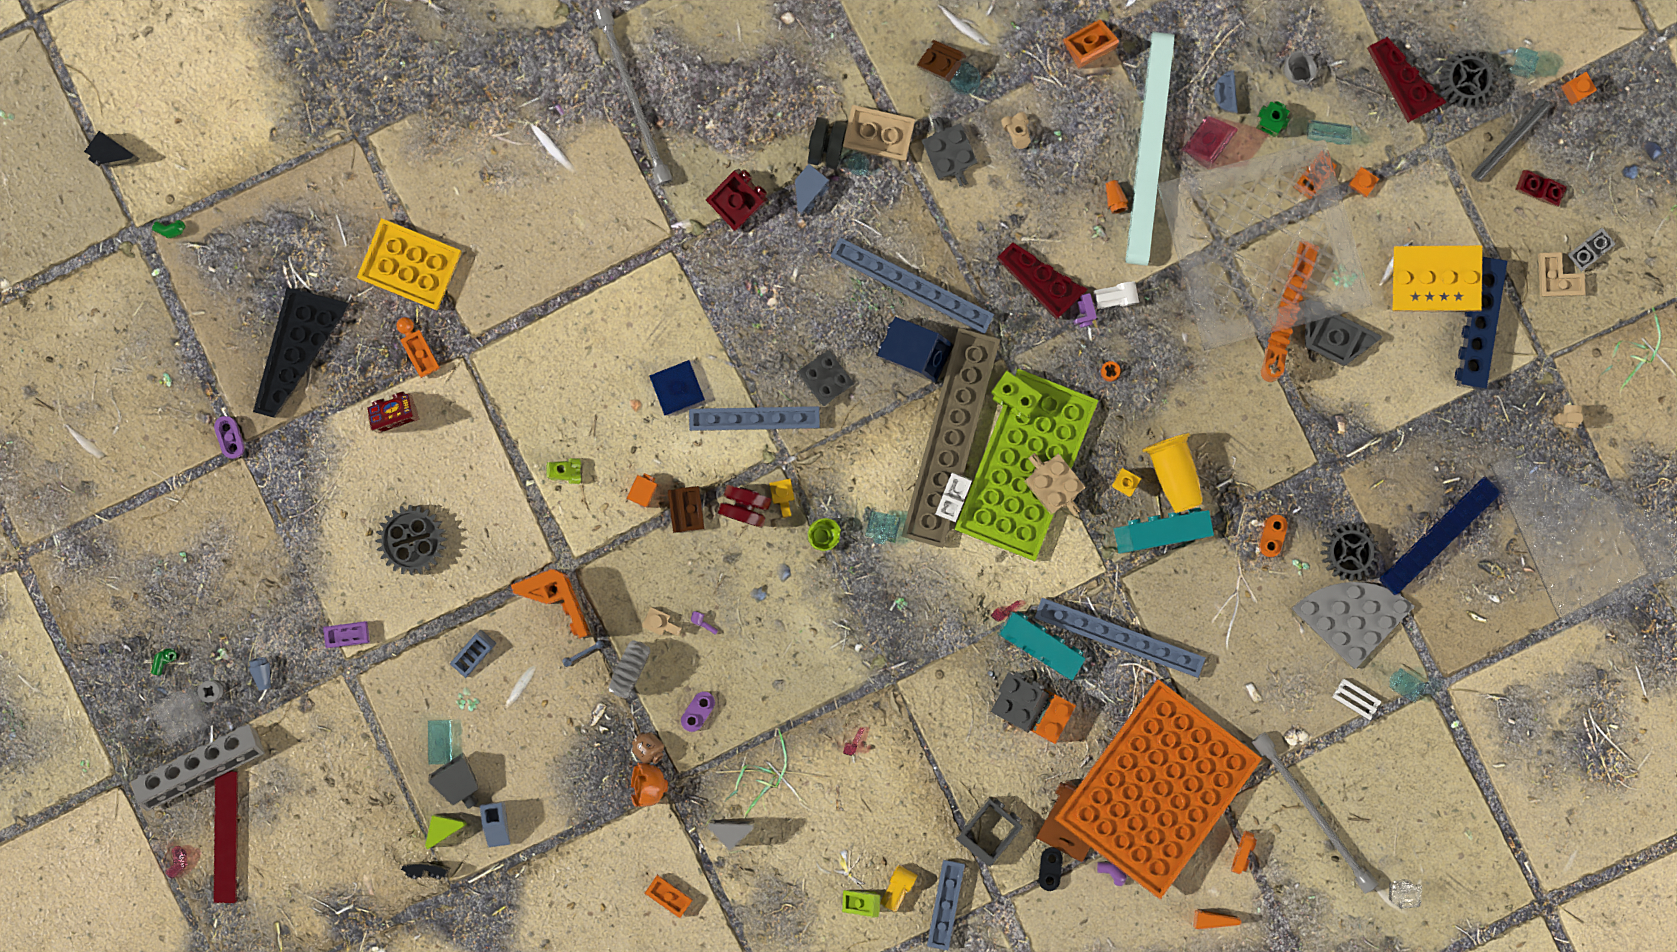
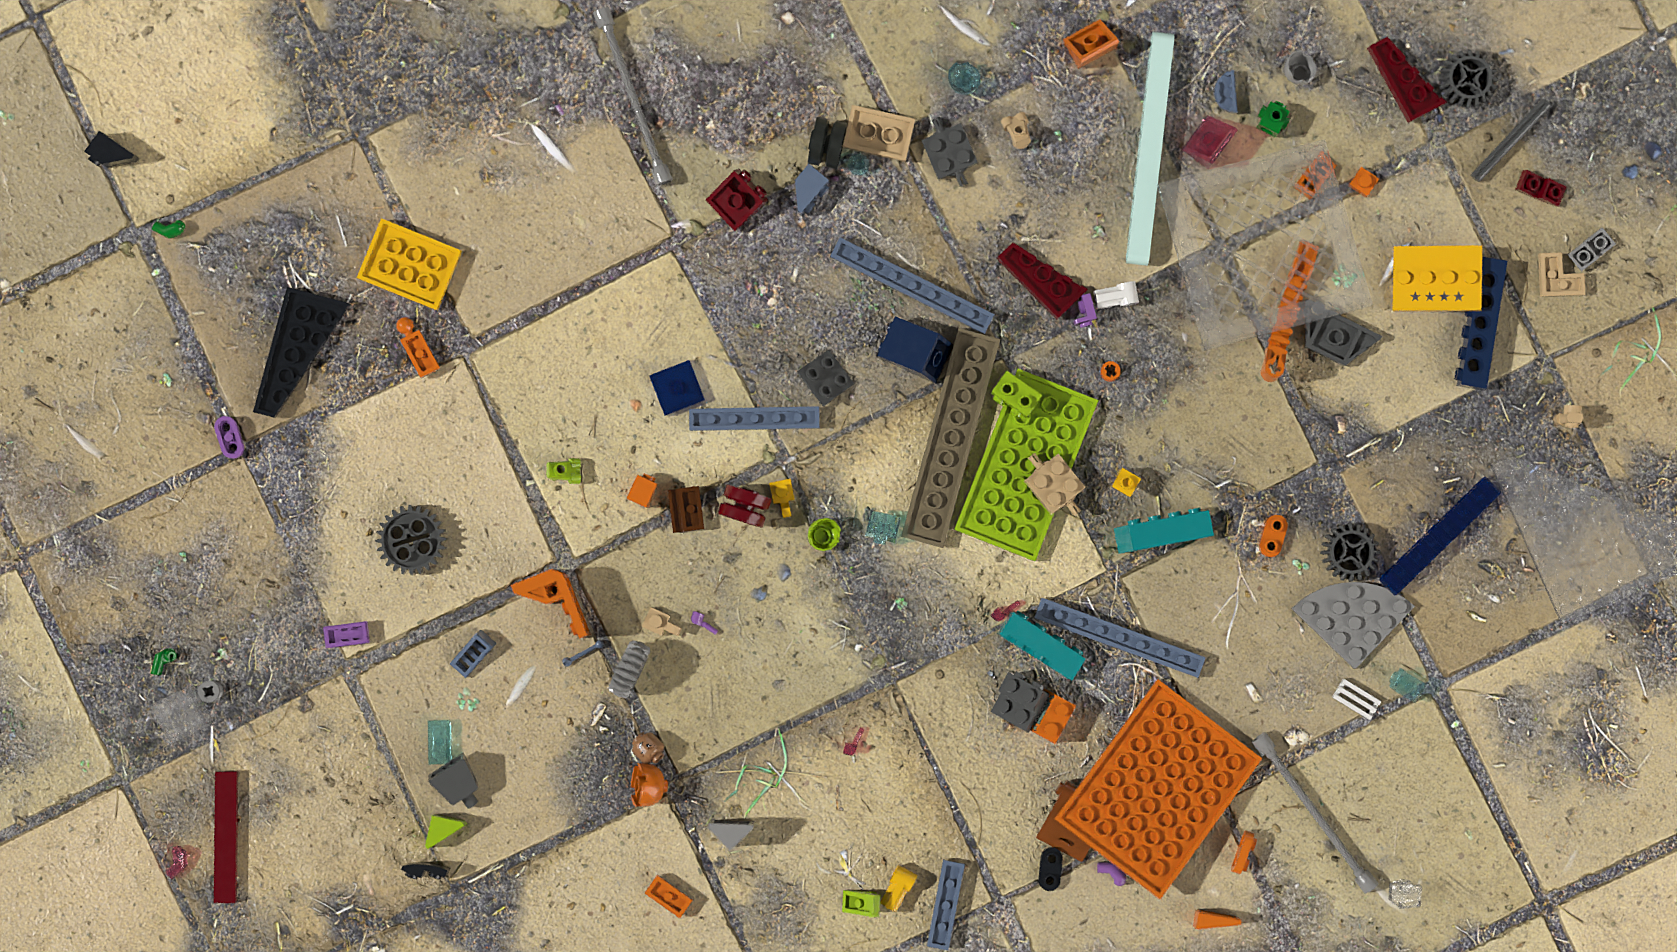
(209, 767): light grey brick -> none
(260, 672): sand blue cone -> none
(392, 413): dark red slope -> none
(495, 823): sand blue slope -> none
(697, 711): medium lavender plate -> none
(941, 60): reddish brown plate -> none
(953, 496): white slope -> none
(977, 850): dark grey window -> none
(1116, 198): orange cone -> none
(1176, 472): yellow piece -> none
(1330, 132): clear light blue plate -> none
(1525, 62): clear light blue window -> none
(1579, 88): orange brick -> none

